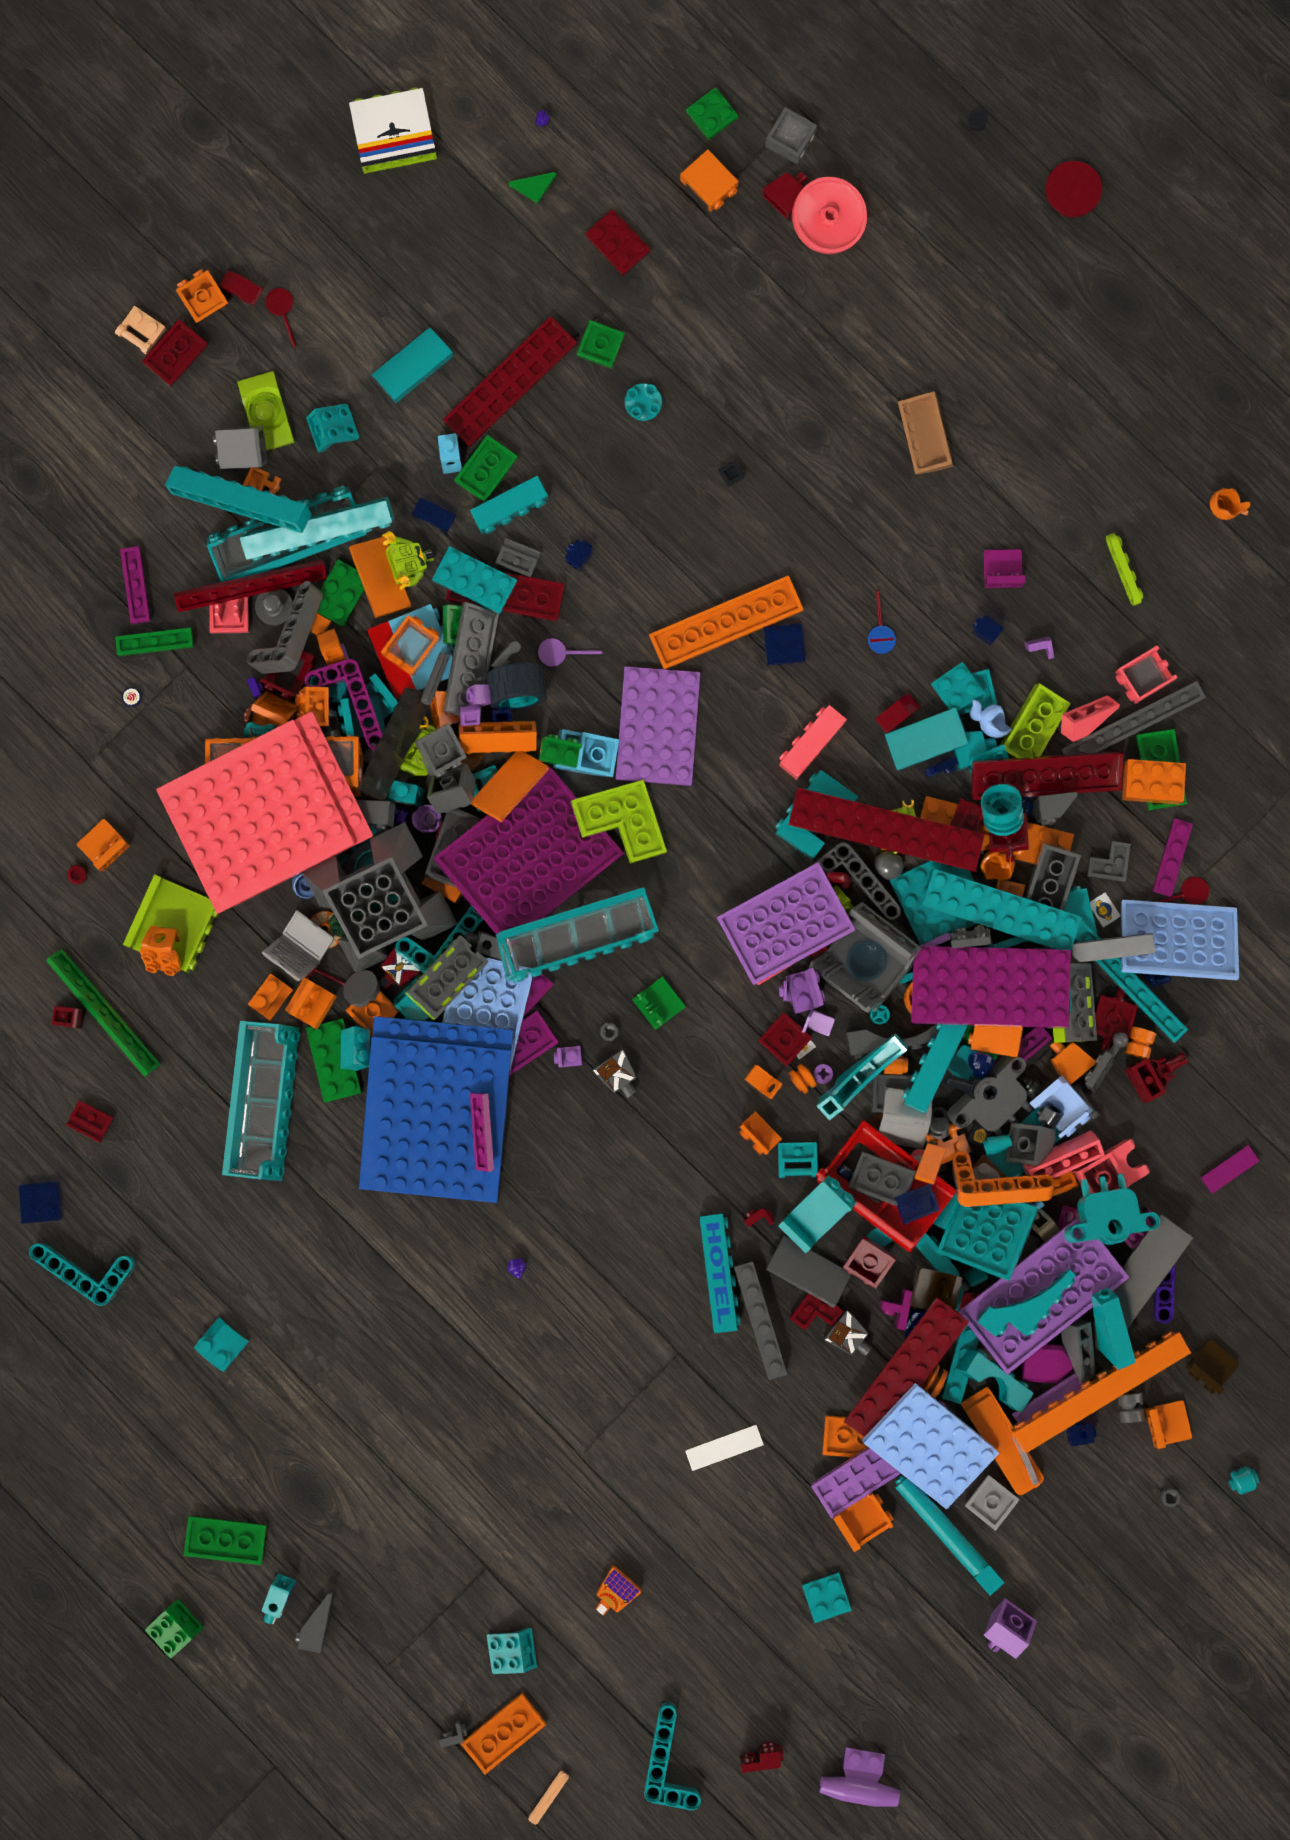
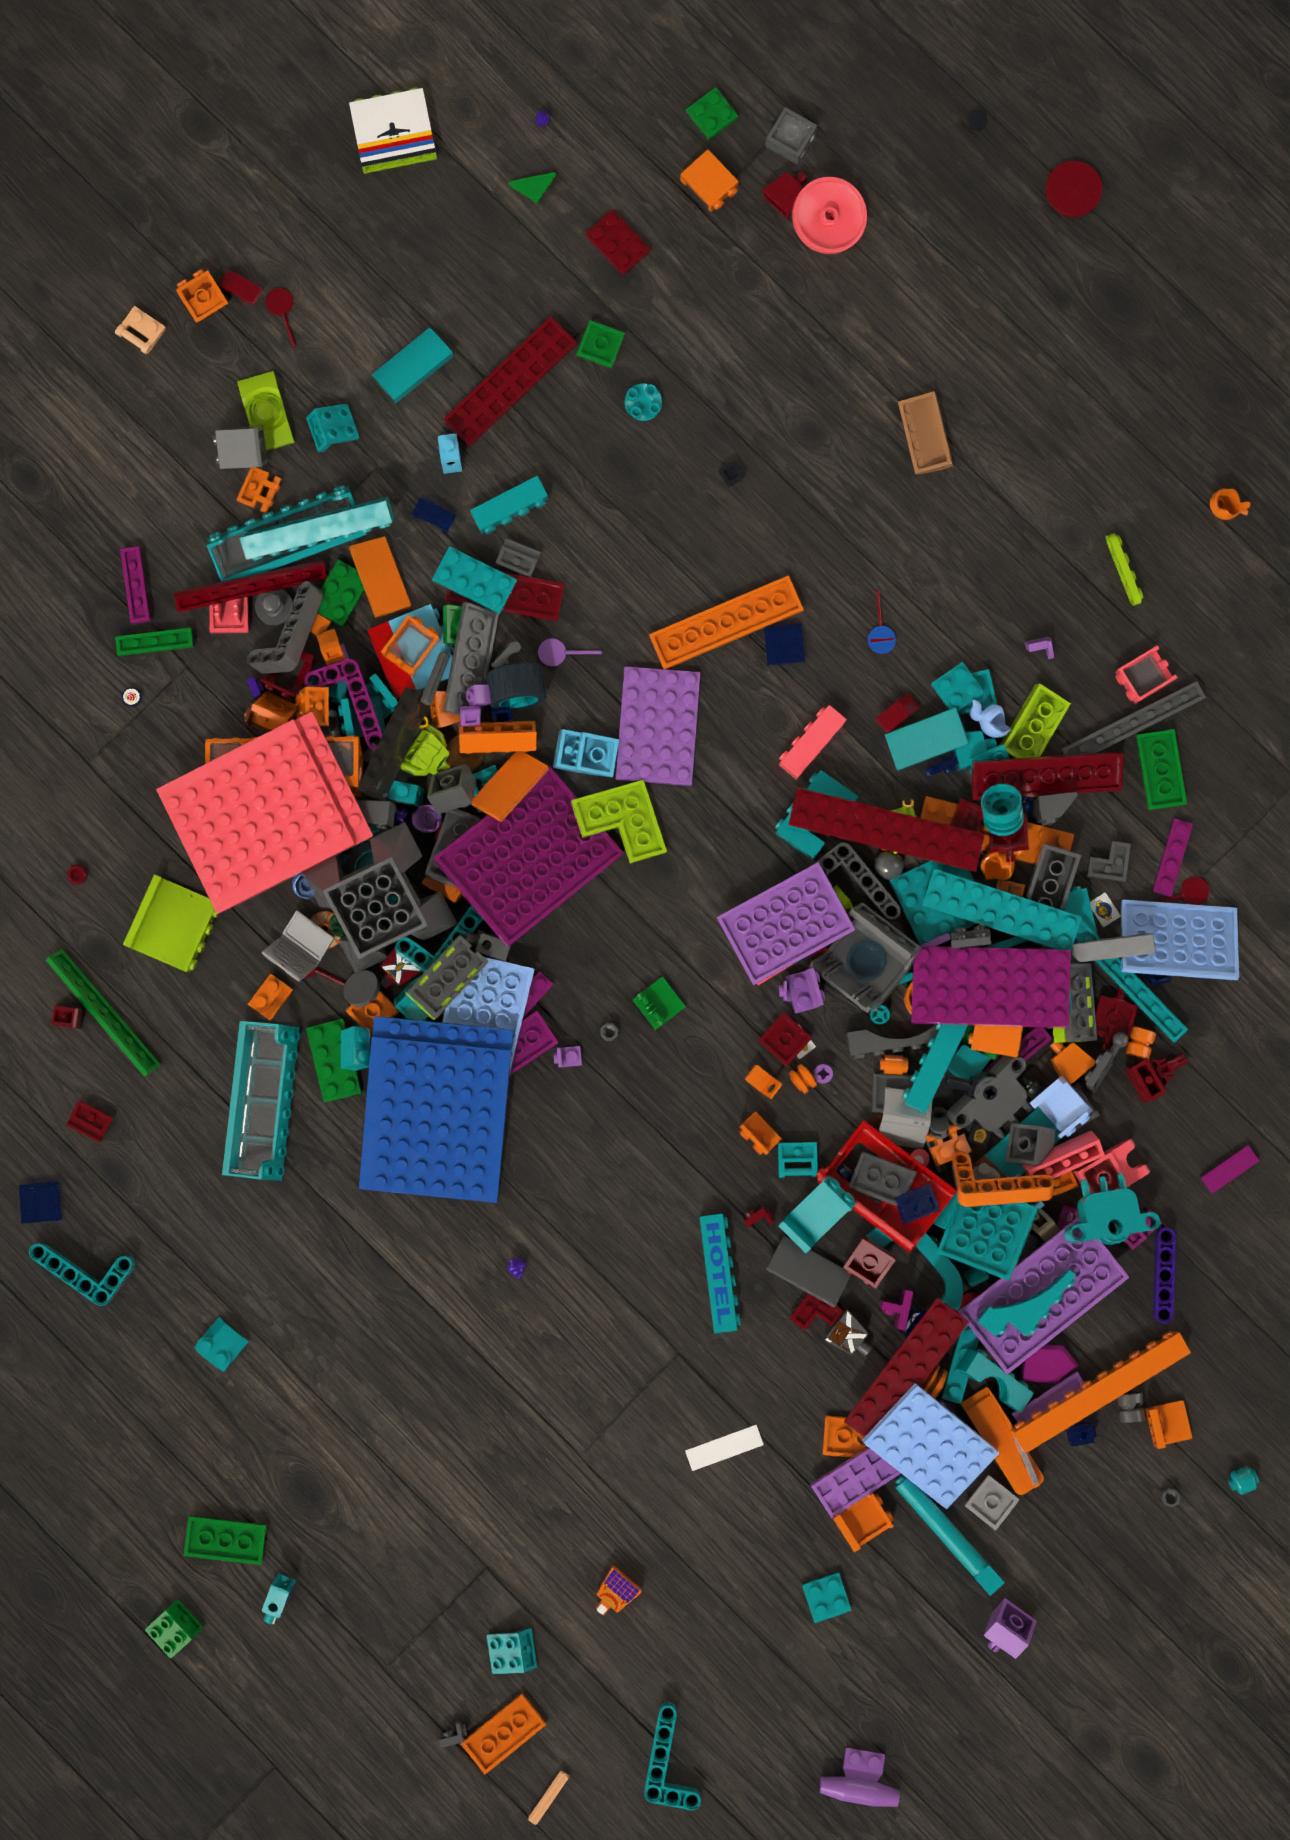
(103, 845): orange bracket -> none
(161, 955): orange piece -> none
(175, 353): dark red plate -> none
(238, 498): teal brick -> none
(255, 730): teal dish -> none
(310, 1003): orange bracket -> none
(314, 1631): dark grey slope -> none
(406, 560): lime torso -> none
(440, 750): dark grey plate -> none
(481, 1132): magenta plate -> none
(486, 468): green plate -> none
(559, 751): green bracket -> none
(576, 935): clear window -> none
(578, 554): clear blue brick -> none
(617, 1074): torso -> none
(760, 1320): dark grey arch -> none
(769, 1757): dark red plate -> none
(819, 1022): bracket -> none
(839, 877): dark red arm -> none
(859, 1075): teal arch -> none
(930, 1163): orange tile -> none
(934, 1284): dark brown bracket -> none
(980, 1063): clear blue brick -> none
(987, 629): clear blue brick -> none
(996, 1144): teal cone -> none
(1003, 569): magenta bracket -> none
(1049, 1115): black plate -> none
(1079, 1347): dark grey slope -> none
(1085, 719): coral slope -> none
(1111, 1329): teal slope -> none
(1150, 1266): dark grey tile -> none
(1154, 781): orange brick -> none
(1212, 1367): dark brown bracket -> none

